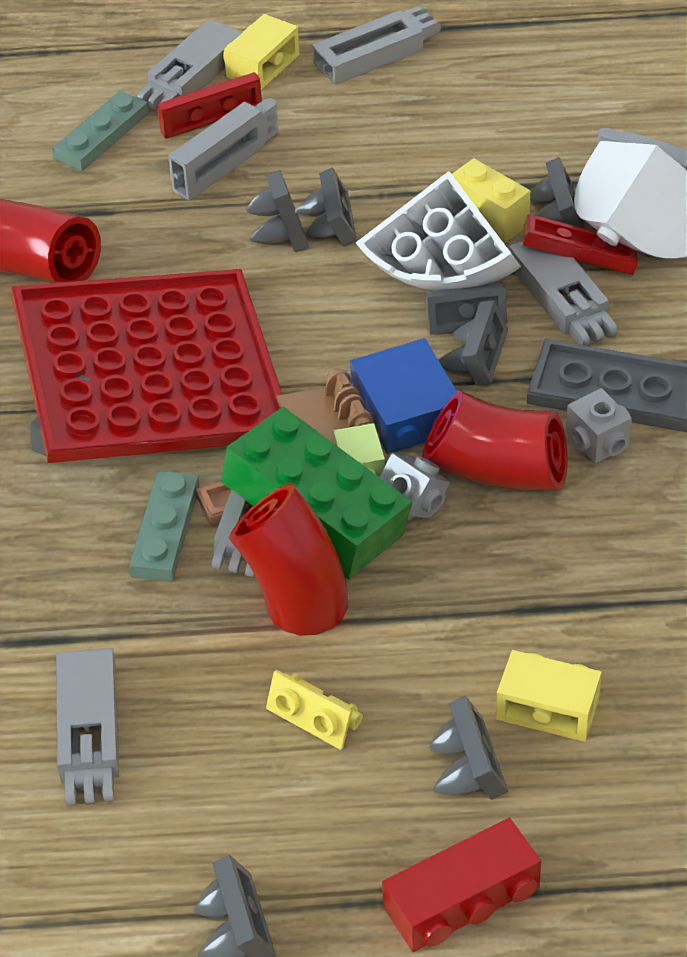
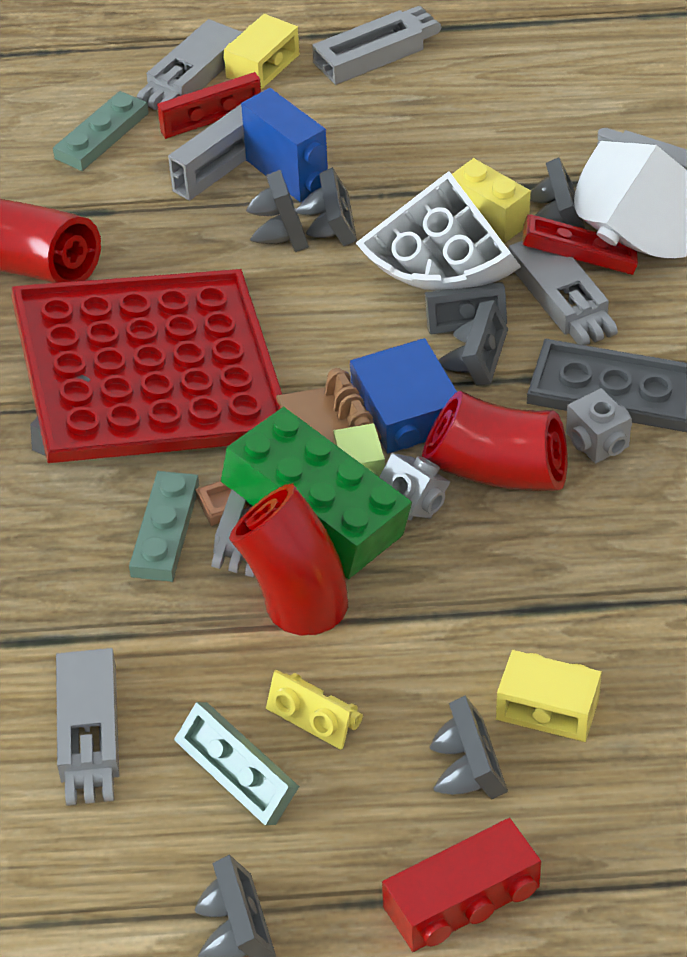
(236, 763): none -> plate
(284, 140): none -> blue brick

